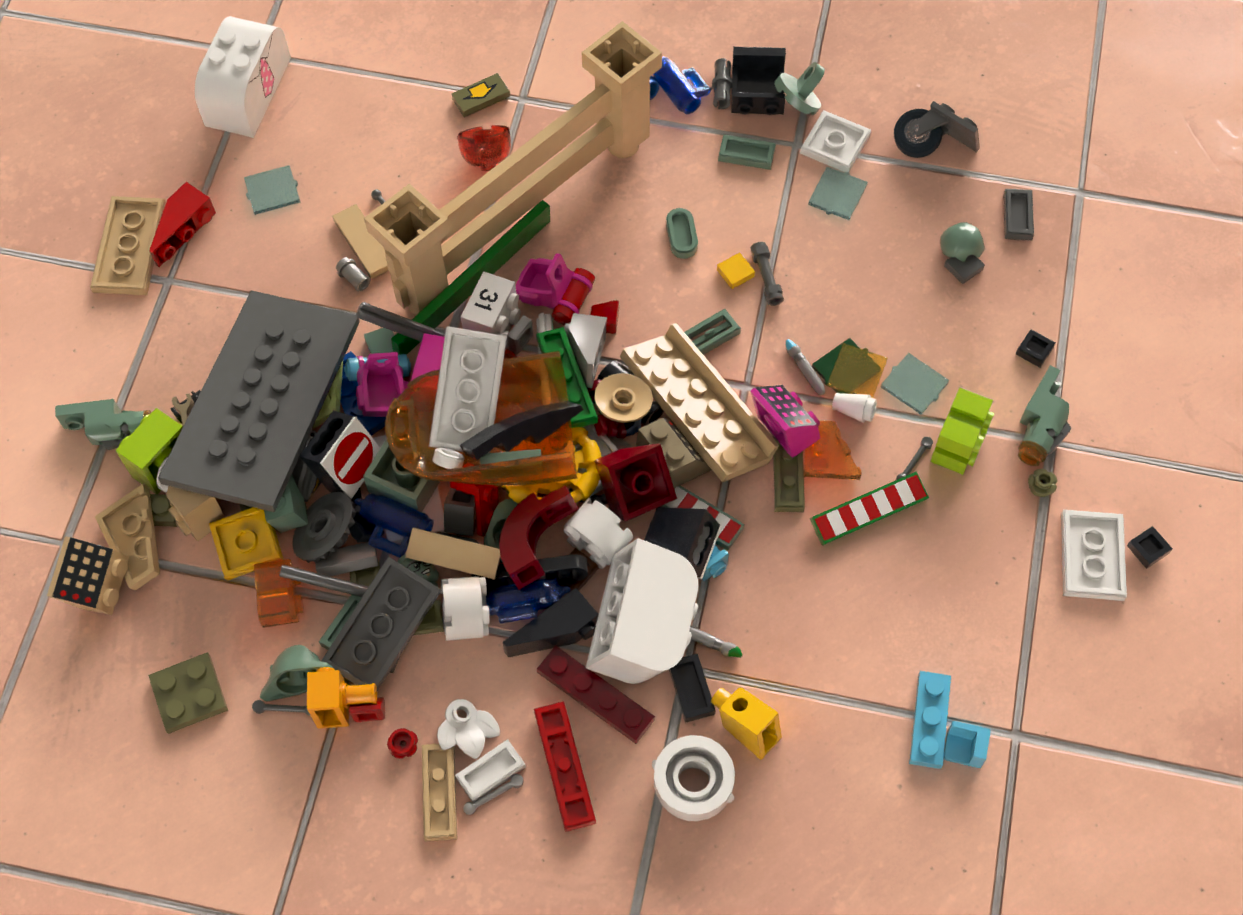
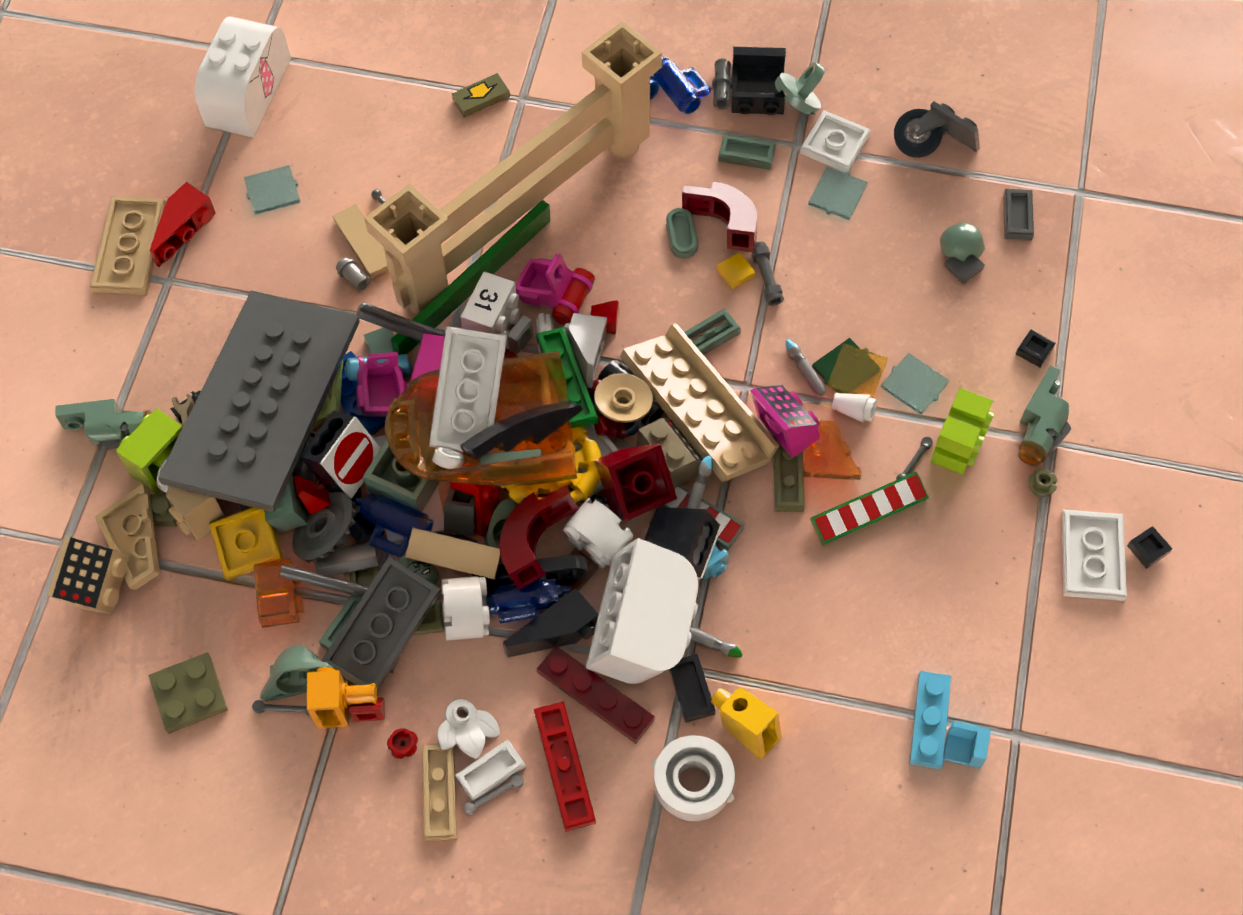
(311, 494): none -> red slope
(486, 146): clear red cylinder -> none
(700, 483): none -> light grey piece
(728, 206): none -> arch

